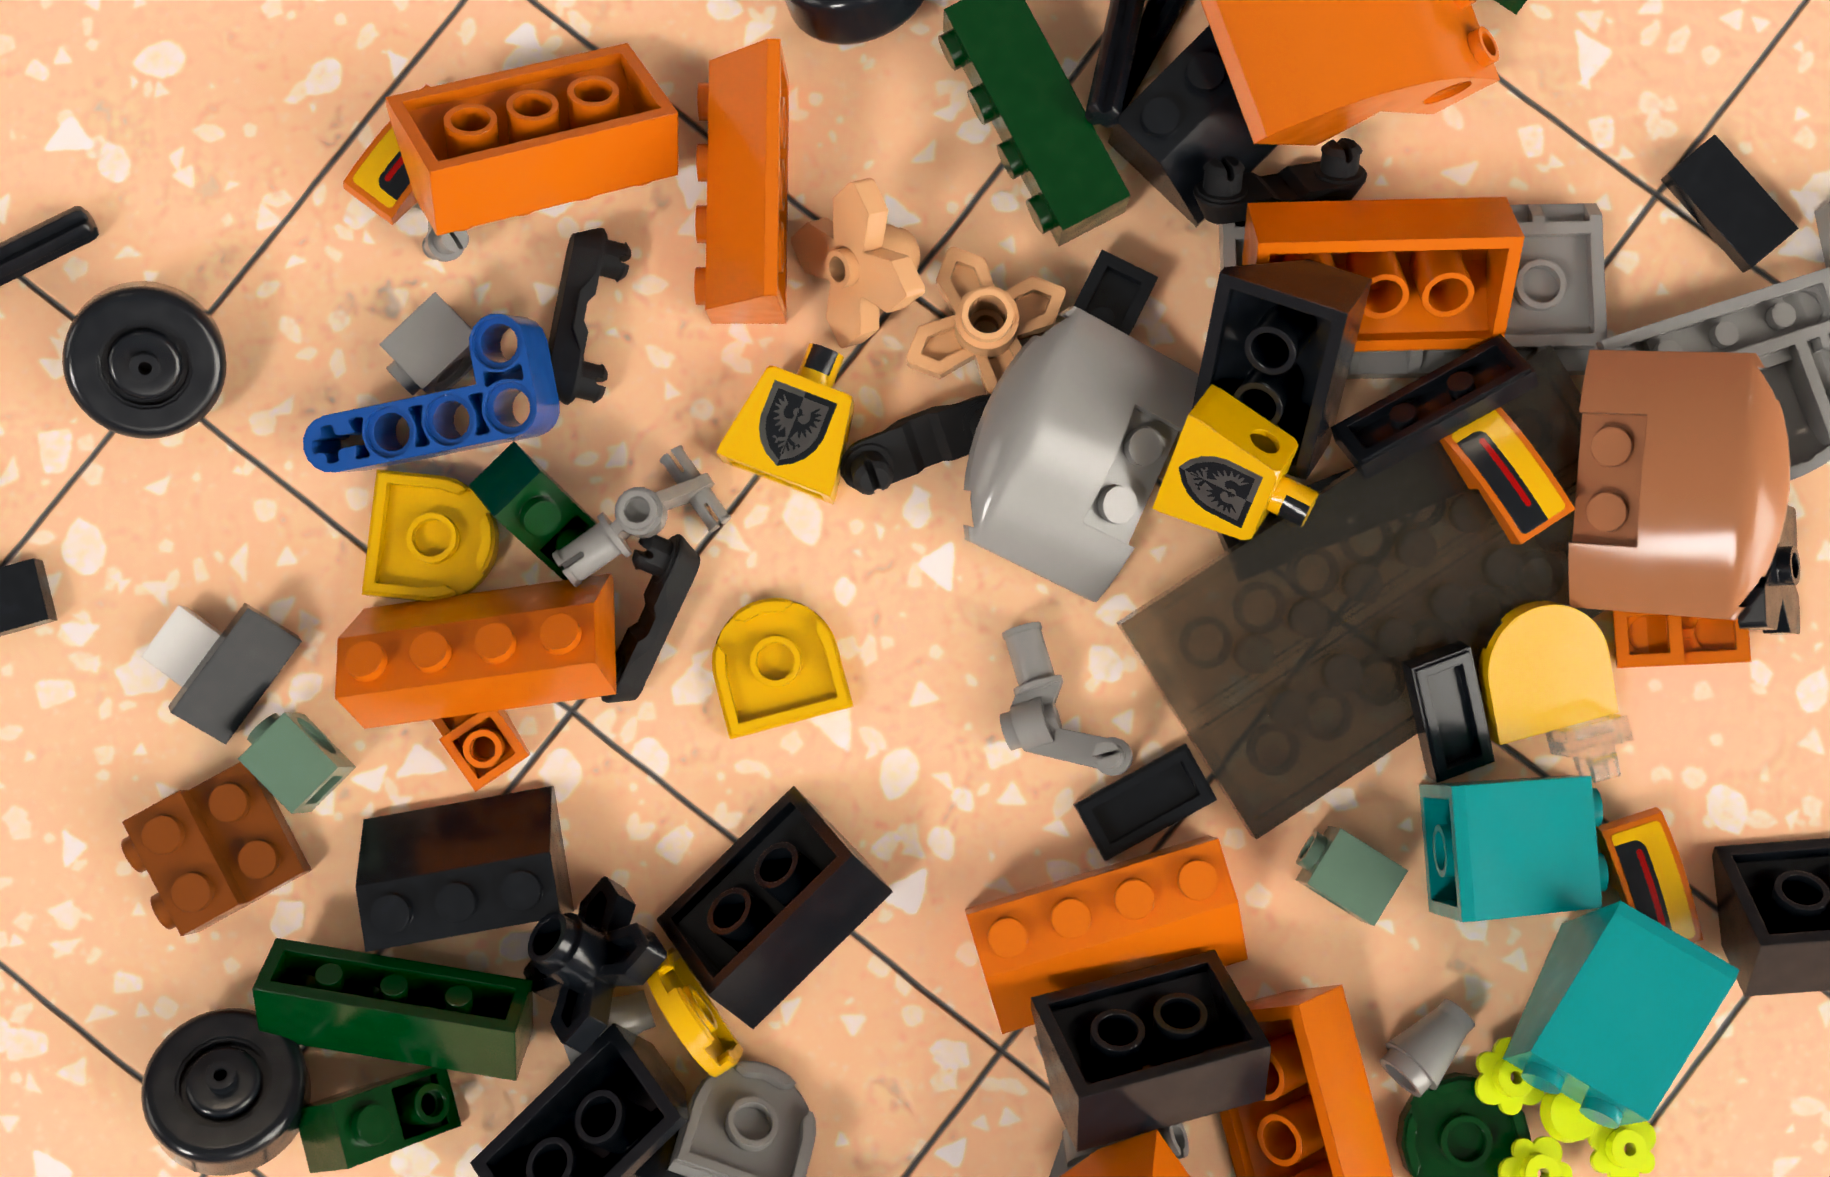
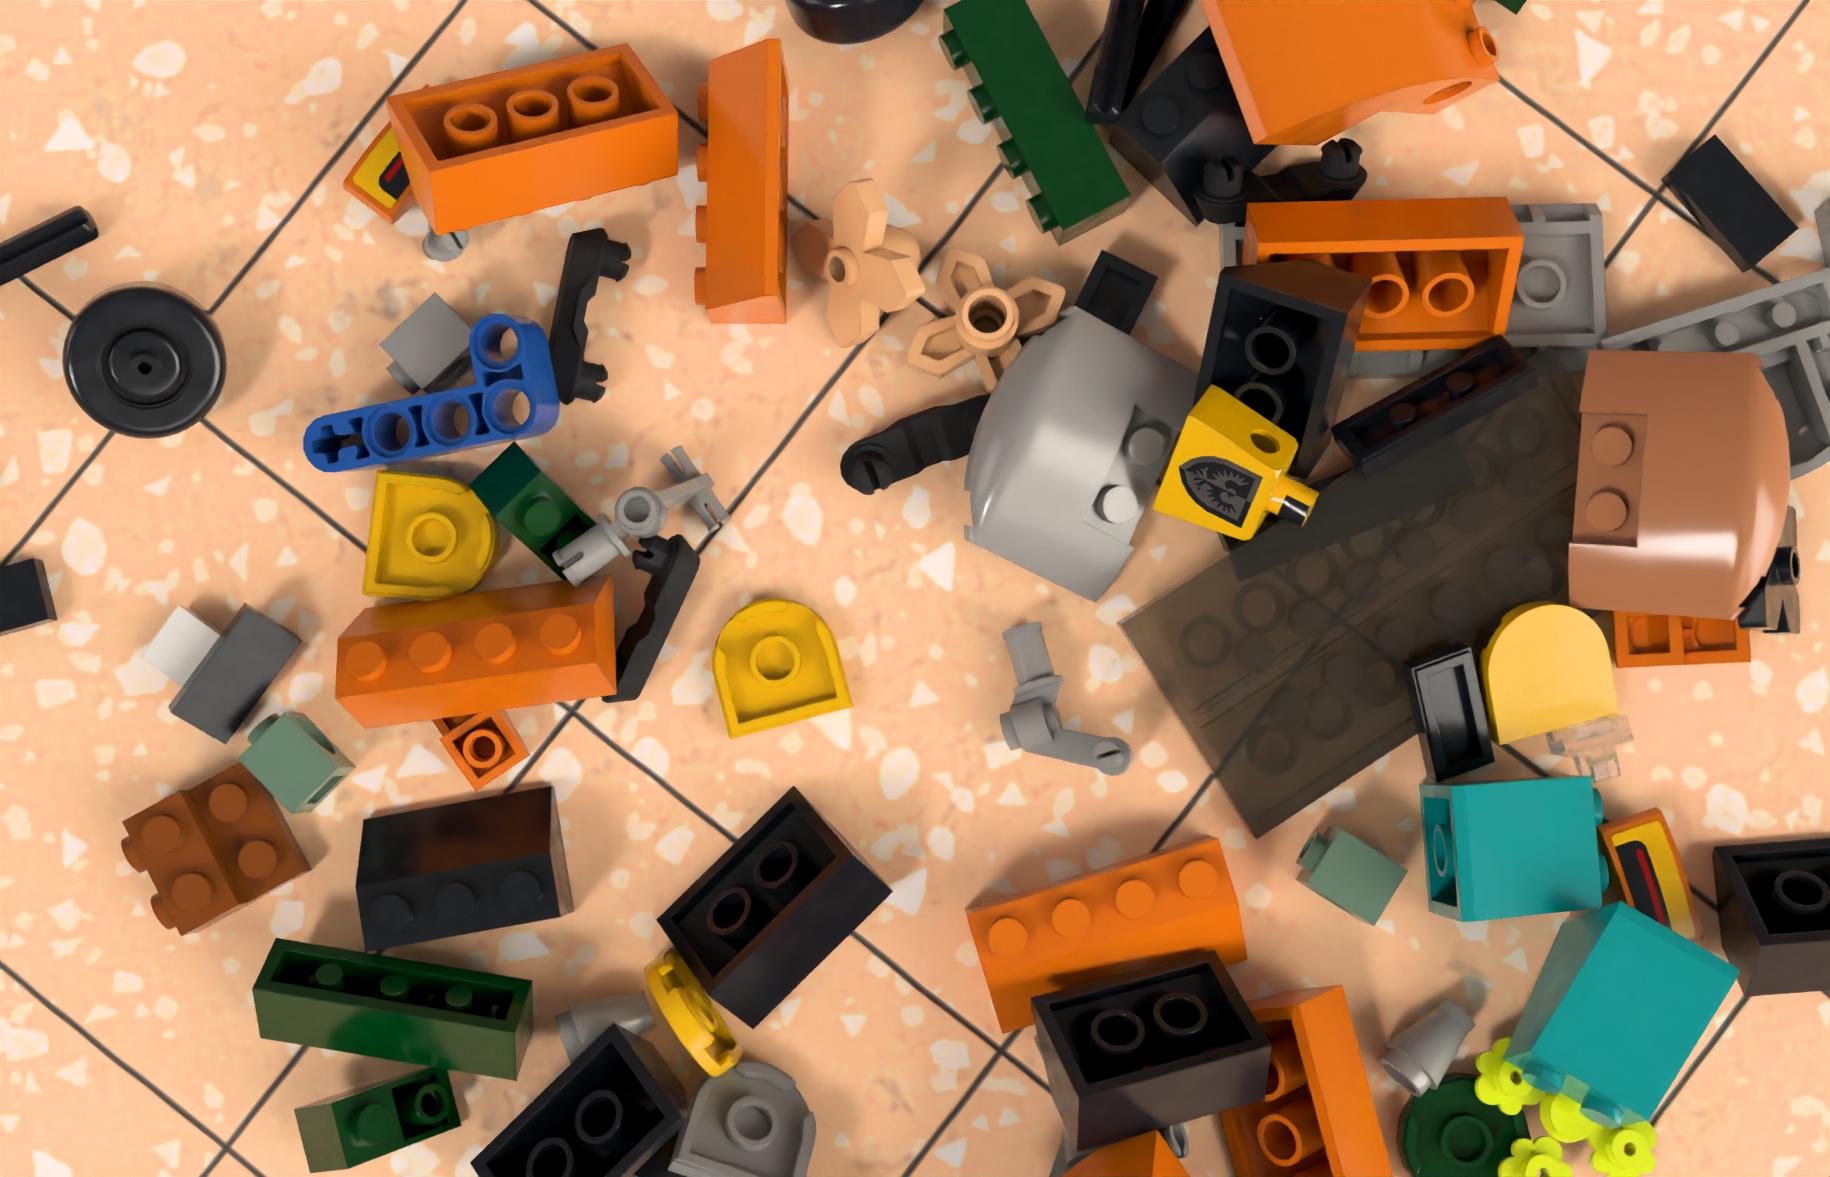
(224, 1093): black wheel -> none
(586, 957): black plant -> none
(794, 427): yellow torso -> none
(1144, 802): black tile -> none
(1508, 474): slope -> none

